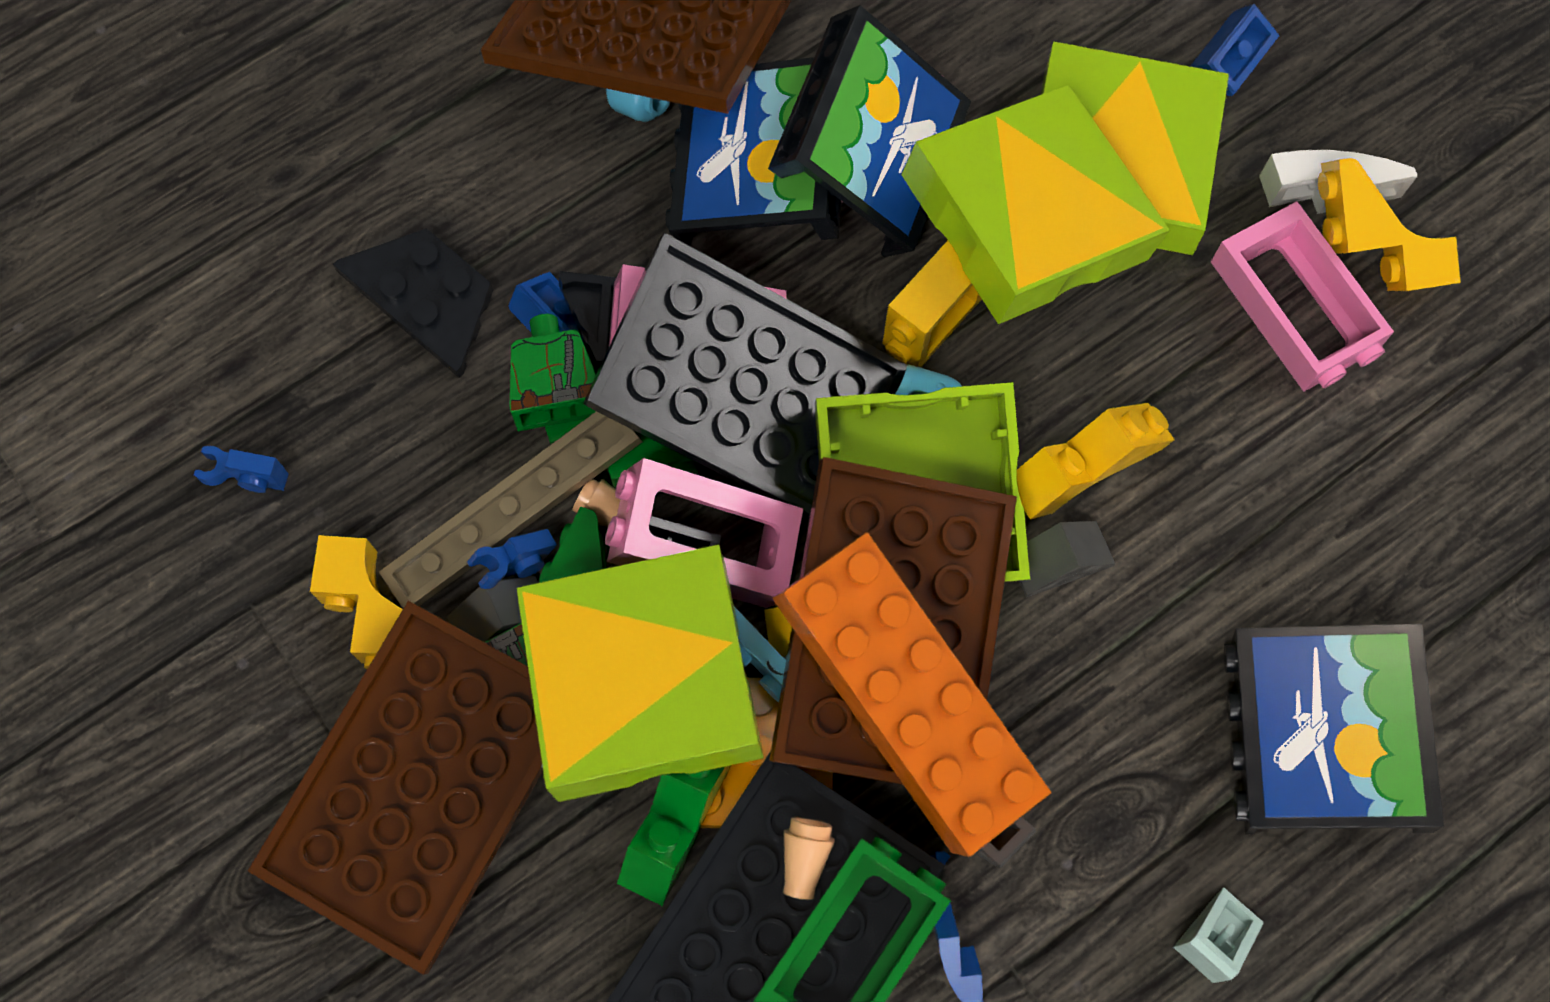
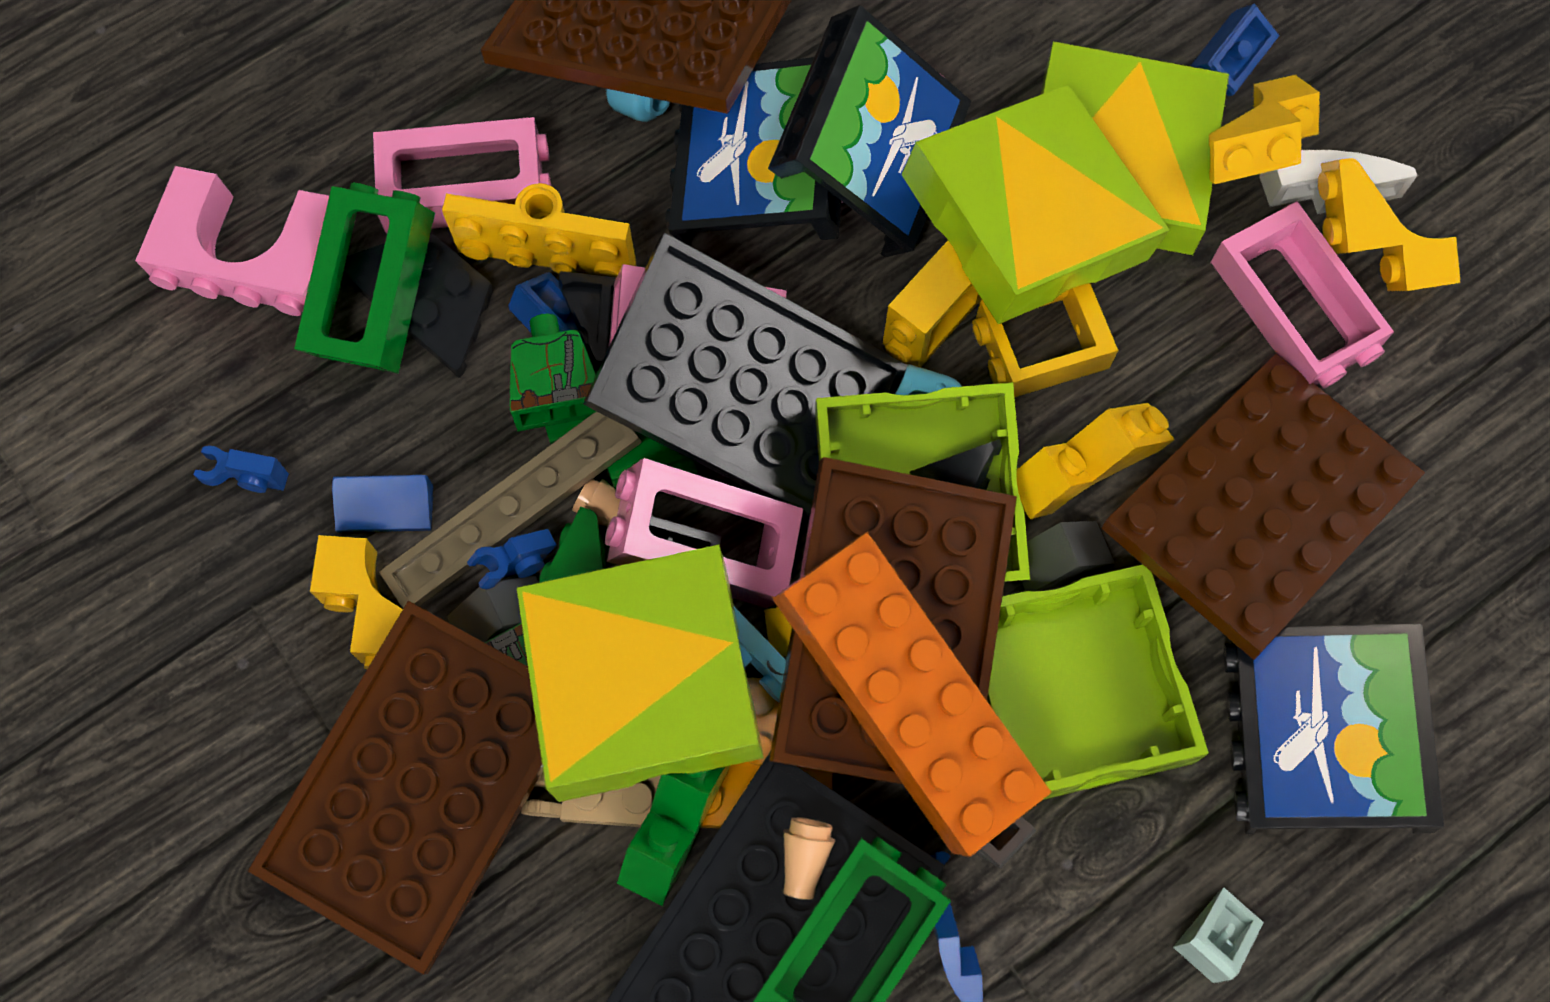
(184, 237): none -> bright pink arch
(382, 503): none -> blue slope
(395, 284): none -> green piece
(457, 140): none -> bright pink piece
(538, 233): none -> yellow plate
(616, 807): none -> tan hinge
(965, 468): none -> black slope
(1090, 328): none -> yellow window
(1093, 682): none -> lime tile
(1262, 504): none -> reddish brown plate
(1267, 134): none -> yellow arch

